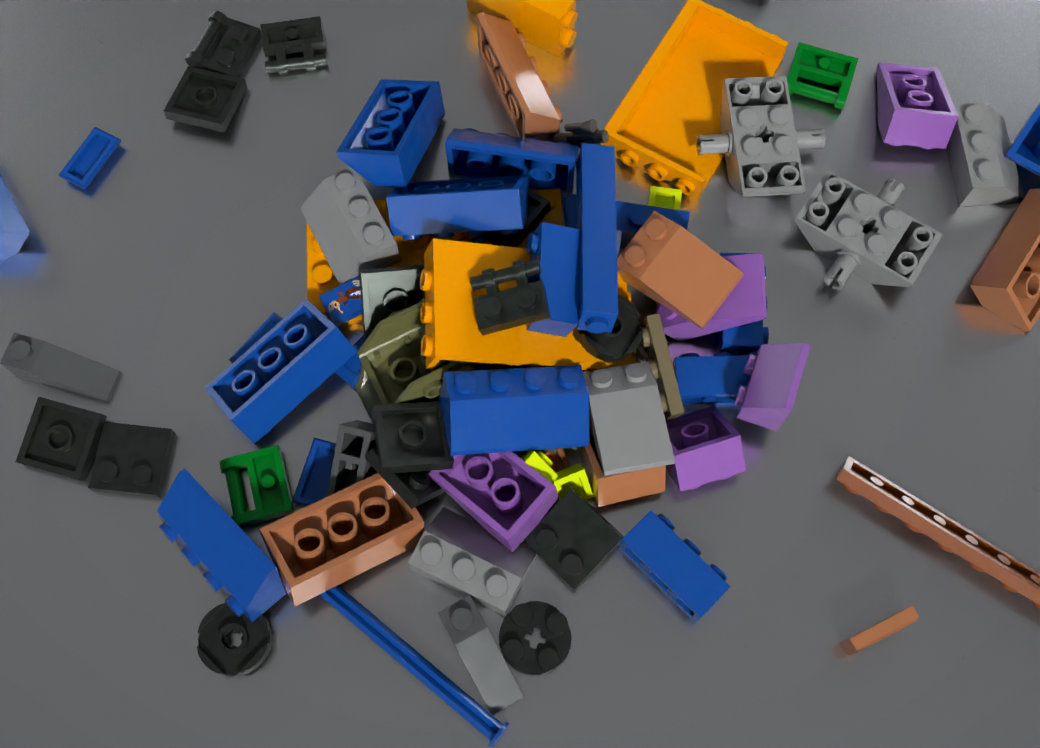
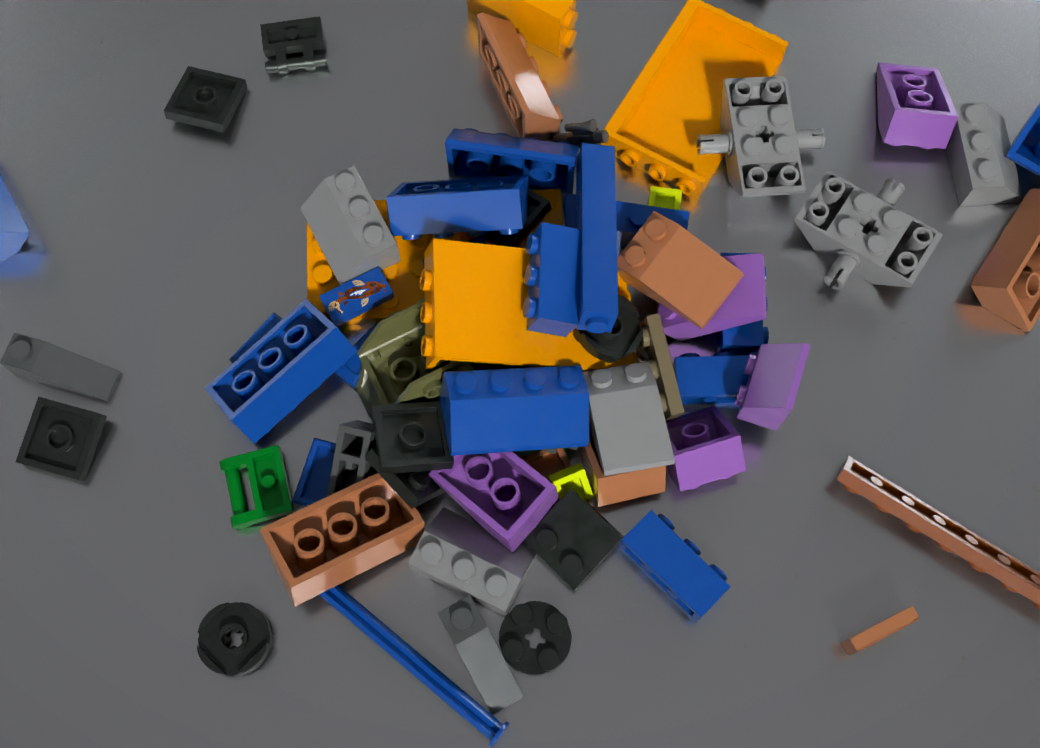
(90, 158): blue tile -> none
(131, 460): pearl dark grey plate -> none
(220, 548): blue slope -> none
(233, 50): pearl dark grey plate -> none
(388, 291): pearl dark grey plate -> none
(393, 131): blue slope -> none
(512, 306): pearl dark grey plate -> none
(539, 462): neon yellow plate -> none
(822, 67): green plate -> none

